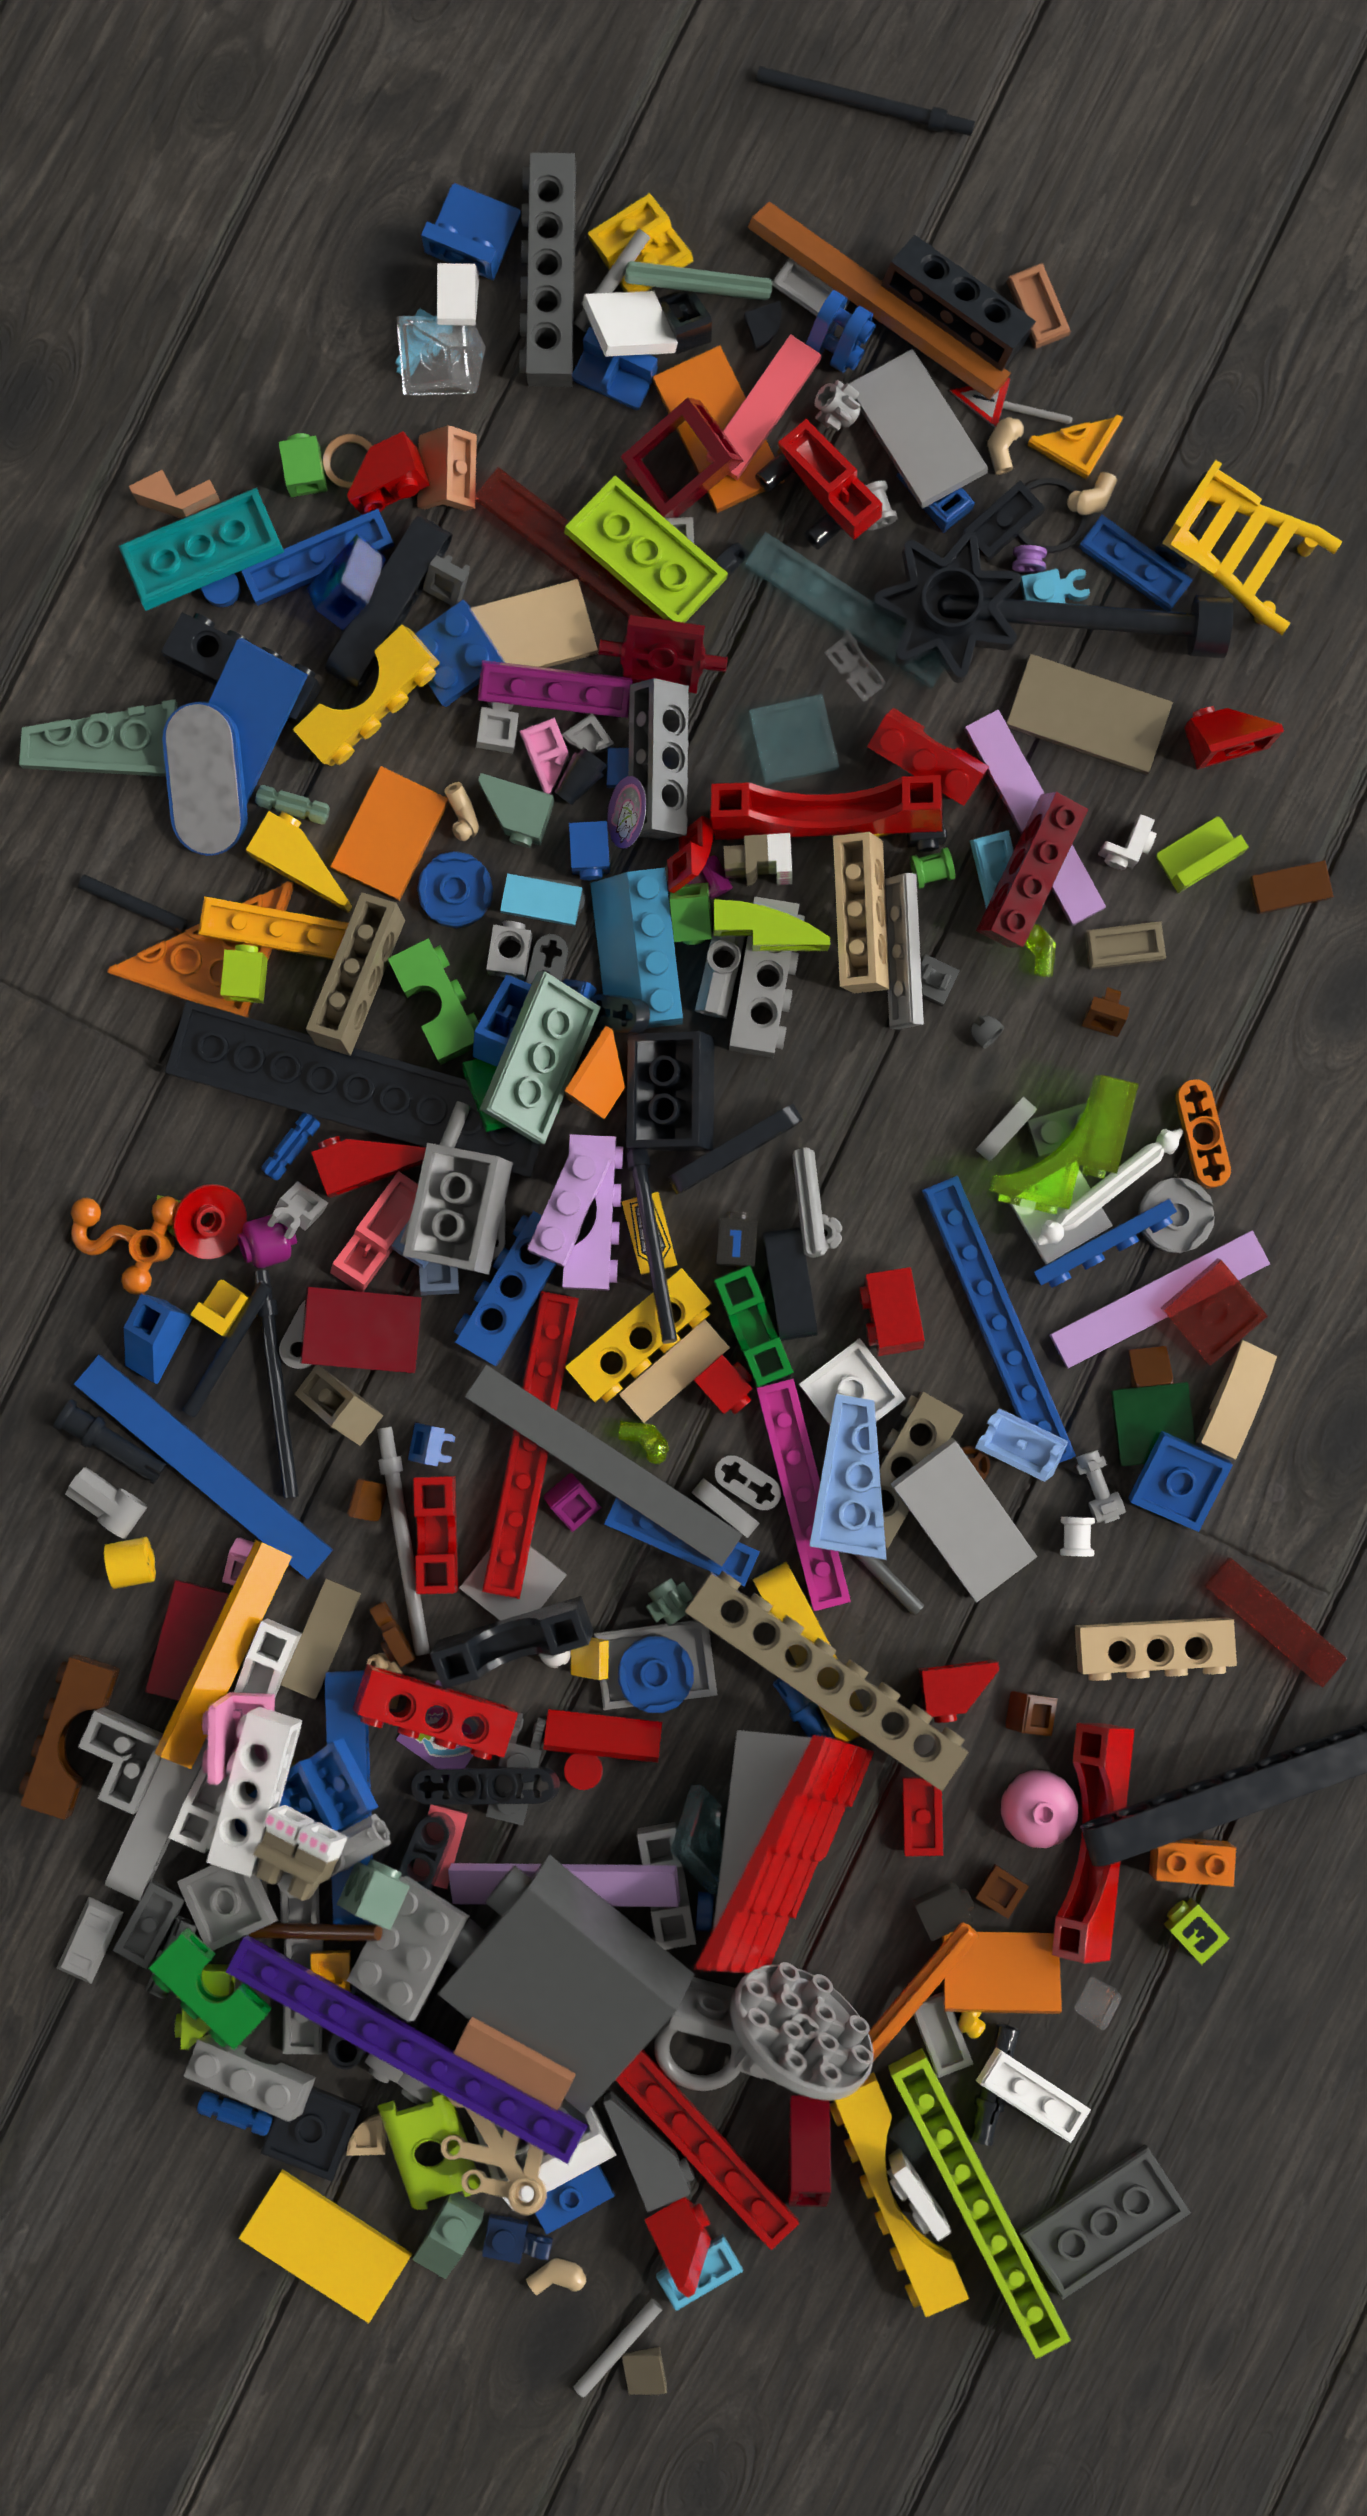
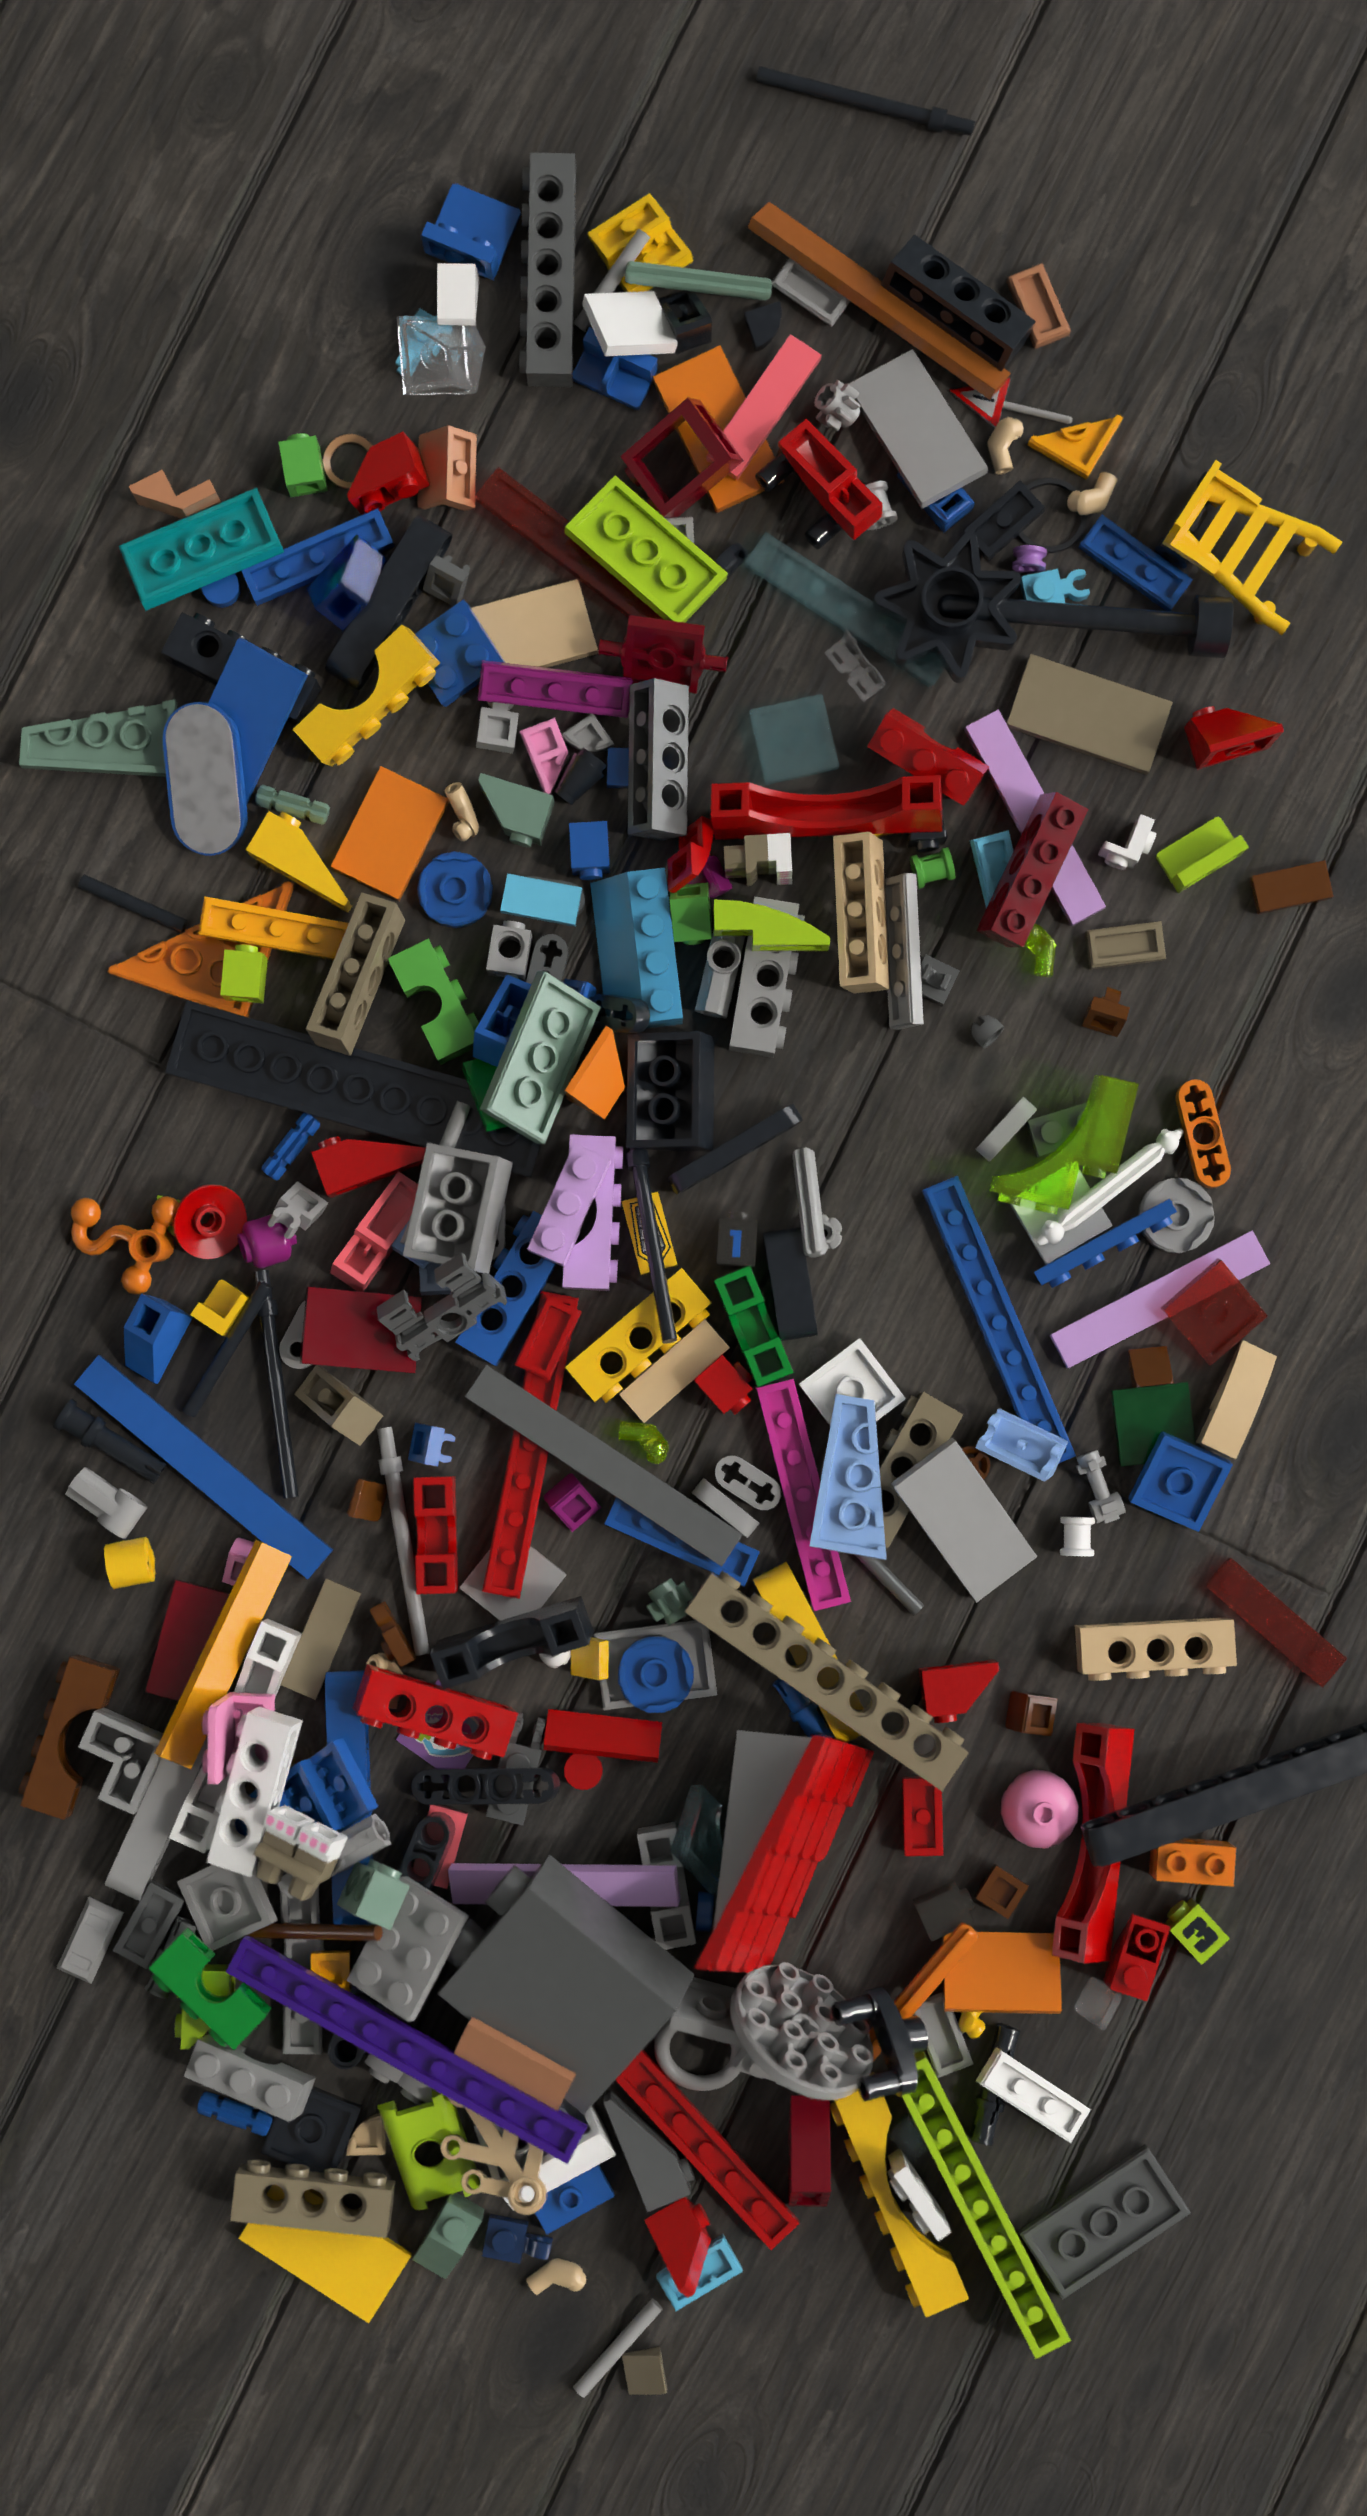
(294, 2211): none -> dark tan brick
(467, 1299): none -> dark grey piece
(548, 1338): none -> red tile
(626, 812): sticker -> none
(856, 332): blue brick -> none
(893, 1311): red brick -> none
(896, 2038): none -> black connector
(1136, 1957): none -> red slope

